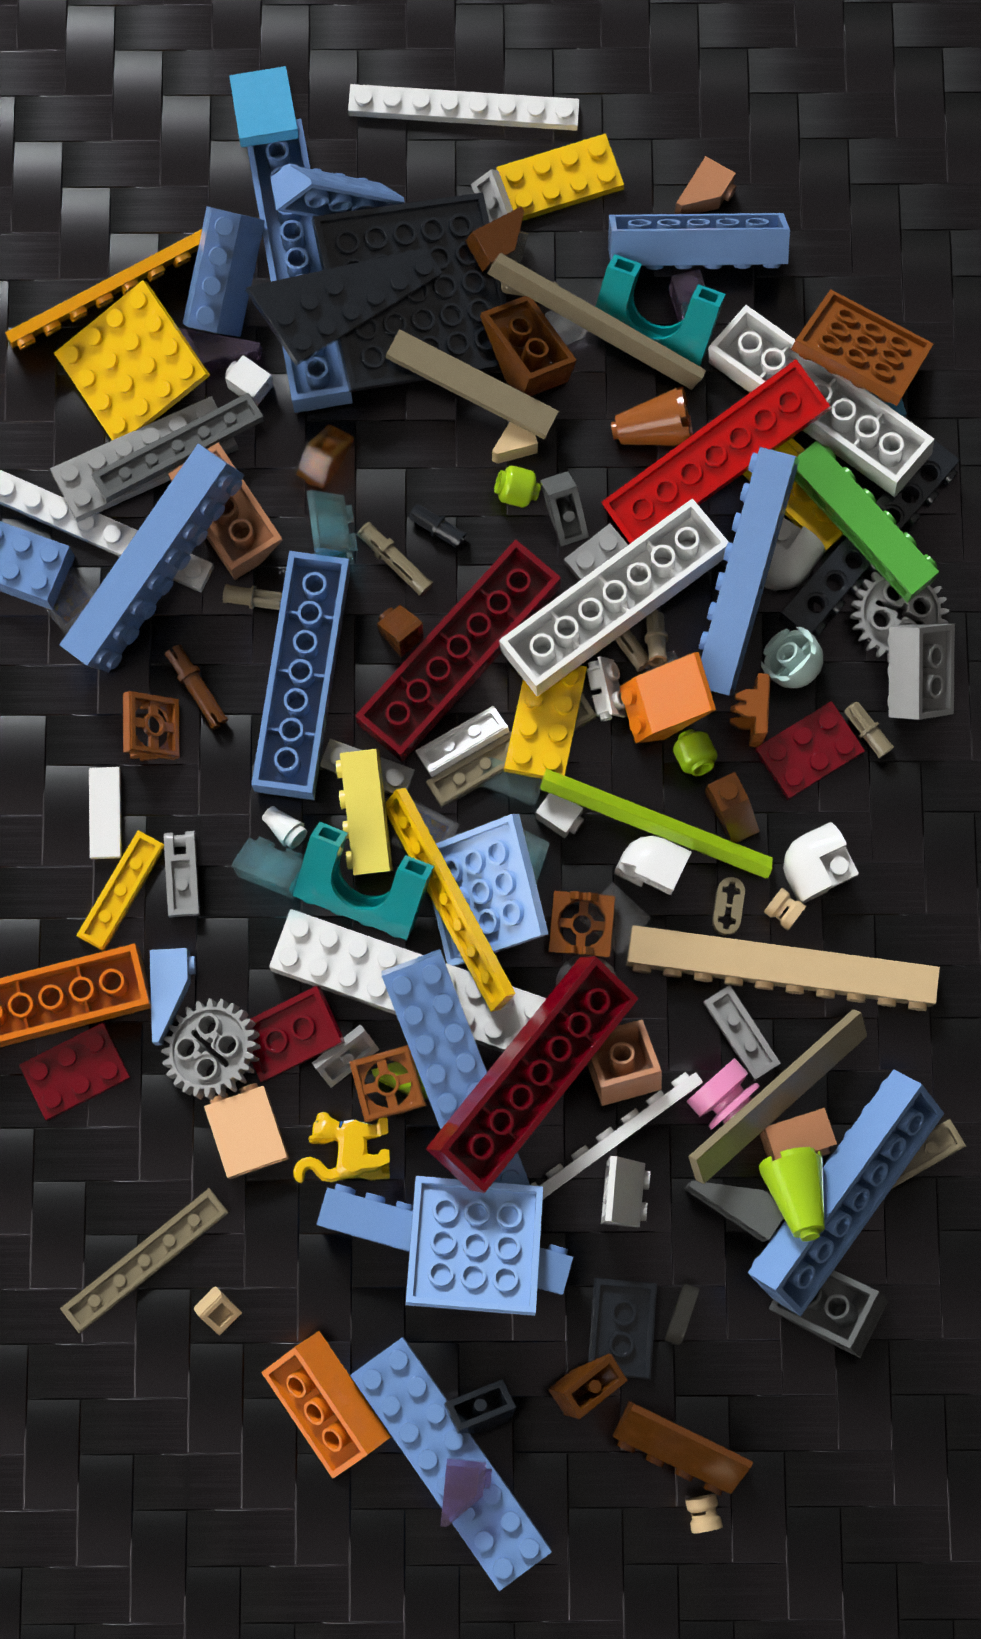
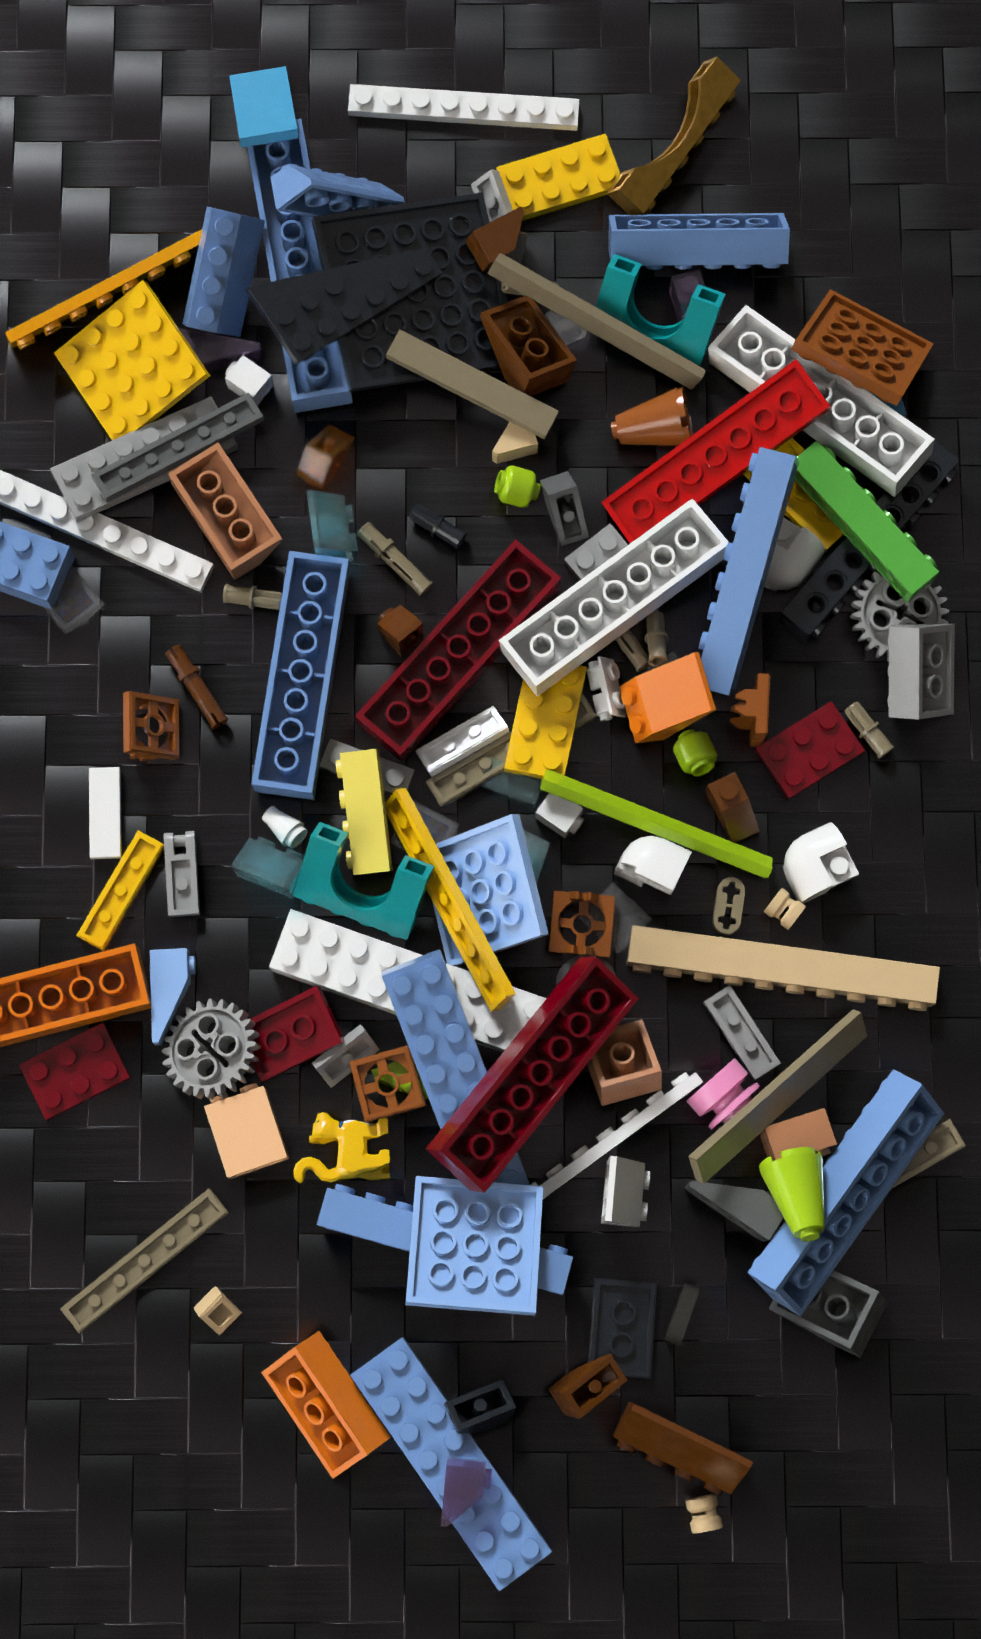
(152, 560): medium blue brick -> none
(707, 92): none -> pearl gold arch
(707, 189): nougat slope -> none
(793, 658): light aqua cylinder -> none

